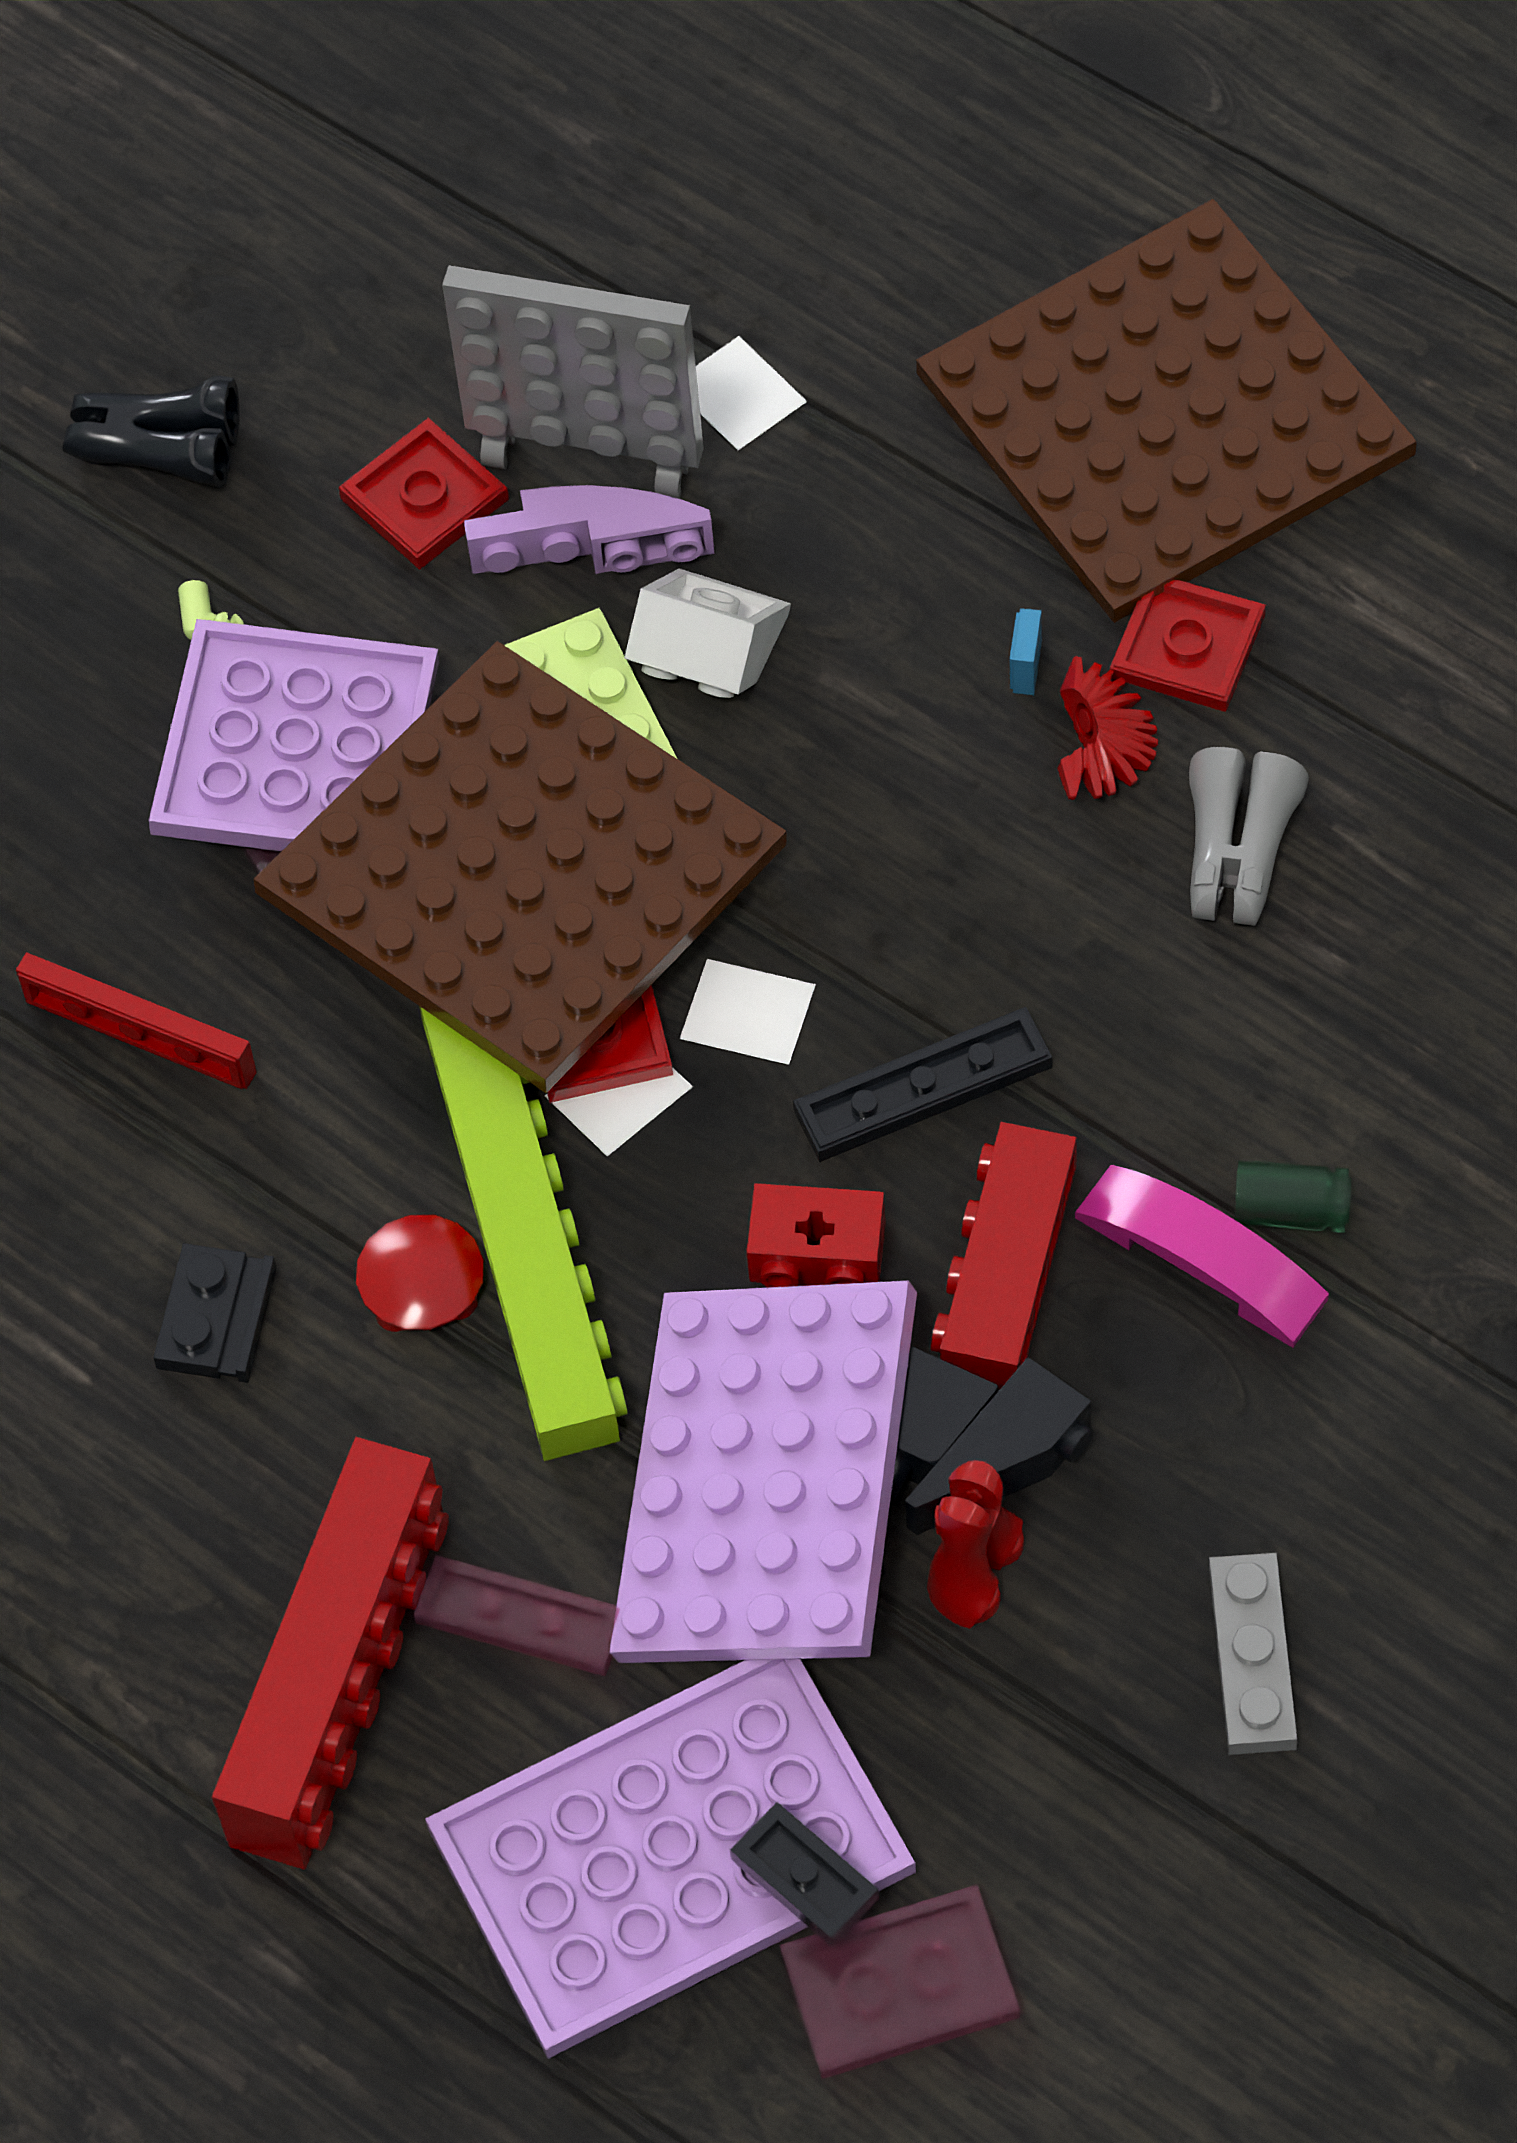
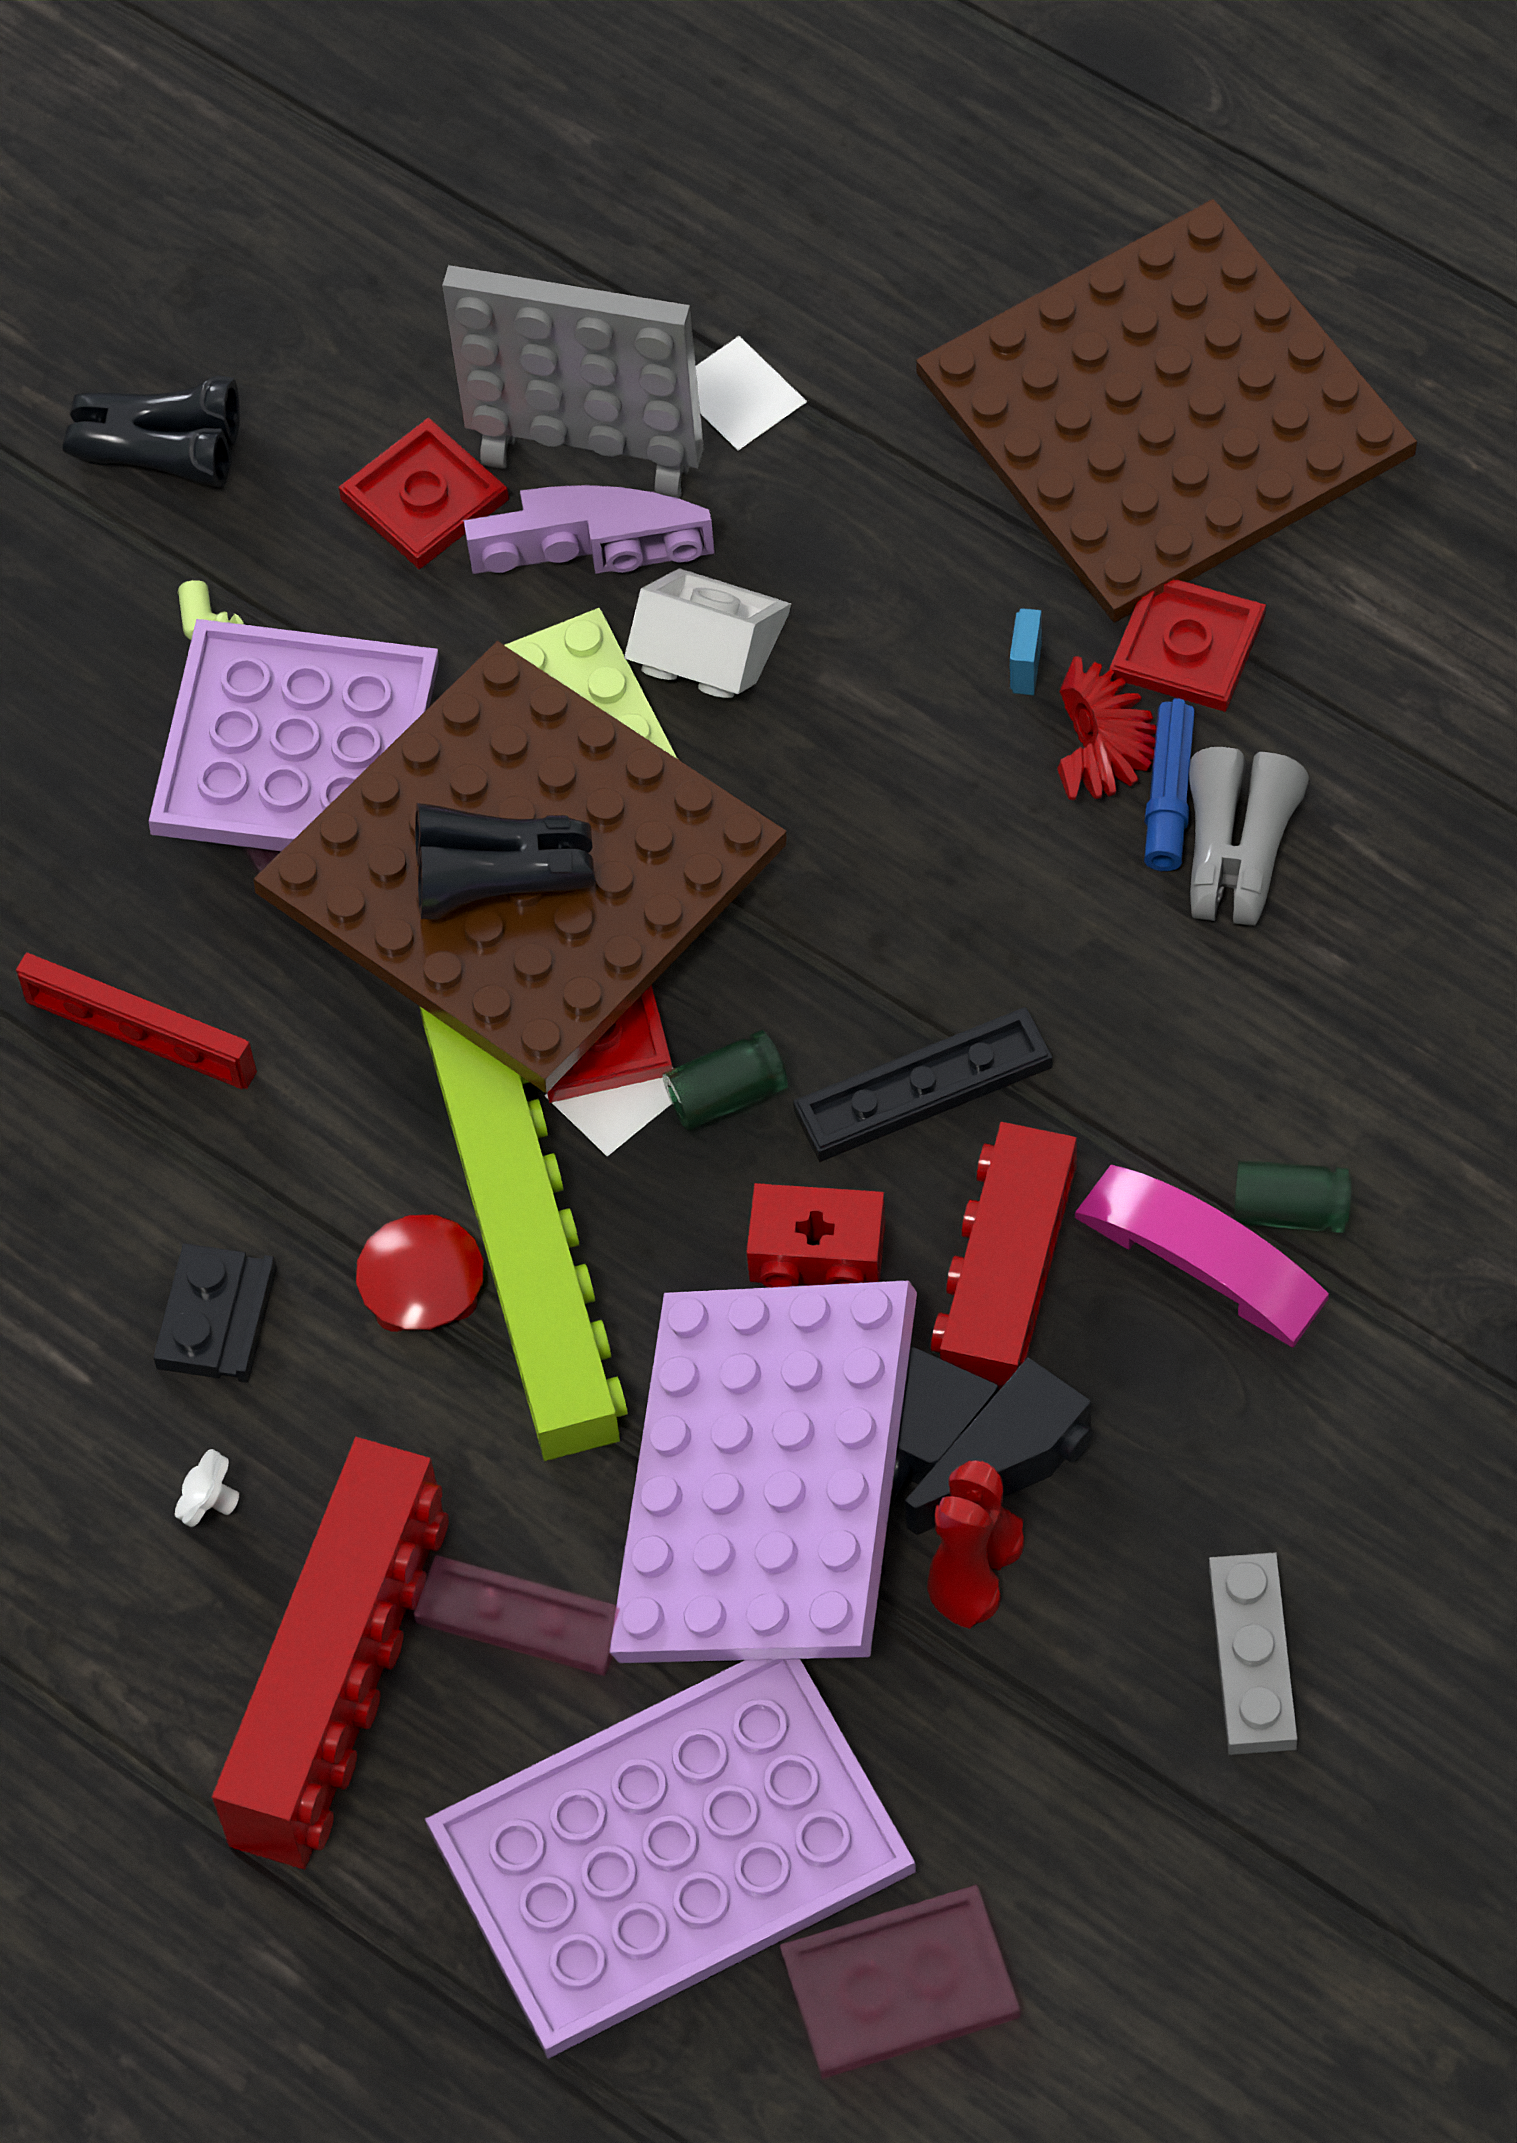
(205, 1490): none -> white plant
(486, 856): none -> black piece
(725, 1080): none -> clear green piece
(747, 1011): white sticker -> none
(804, 1874): black plate -> none
(1168, 809): none -> blue axle

